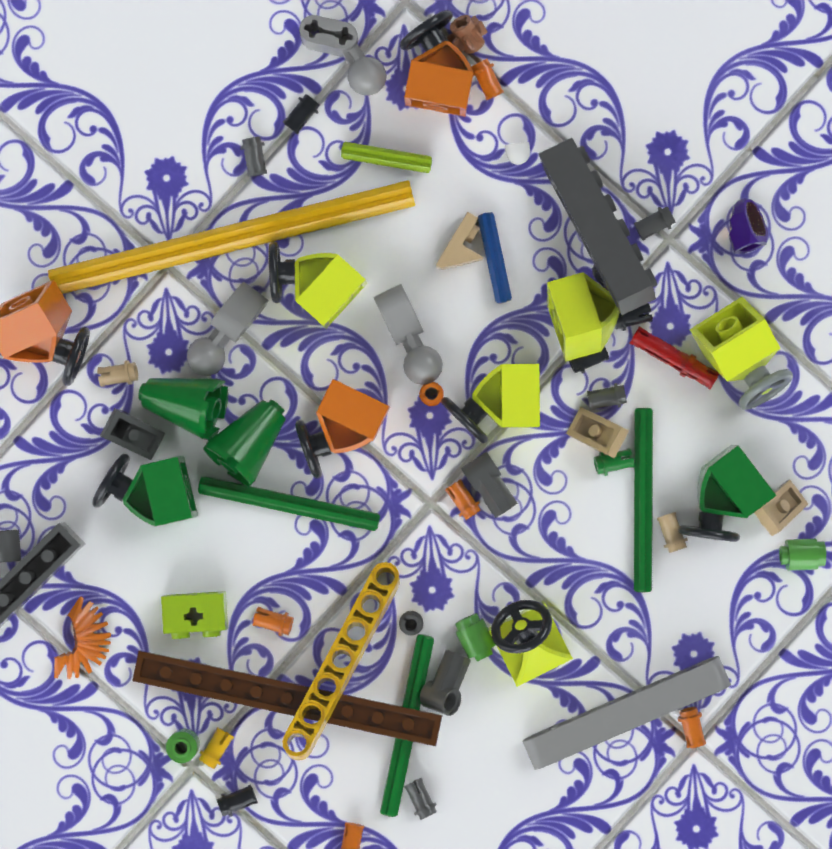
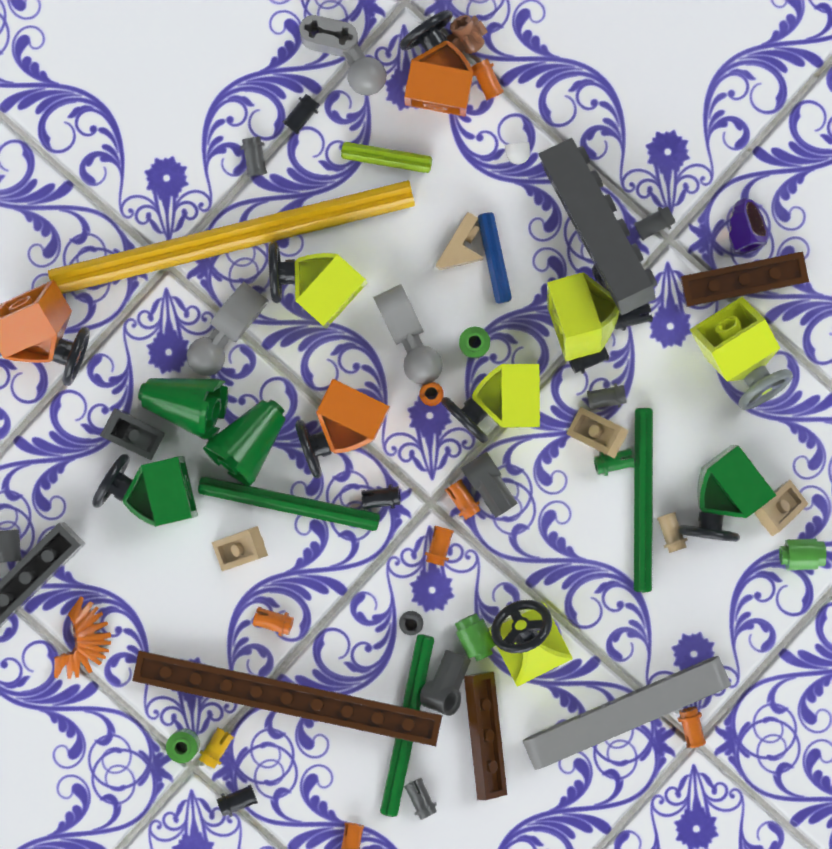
(118, 374): tan pin -> none
(177, 606): lime brick -> none
(240, 548): none -> tan slope
(341, 645): yellow beam -> none
(381, 497): none -> black pin
(439, 546): none -> orange pin
(467, 350): none -> bright green brick
(485, 735): none -> reddish brown plate
(680, 361): red pin -> none
(744, 279): none -> reddish brown plate

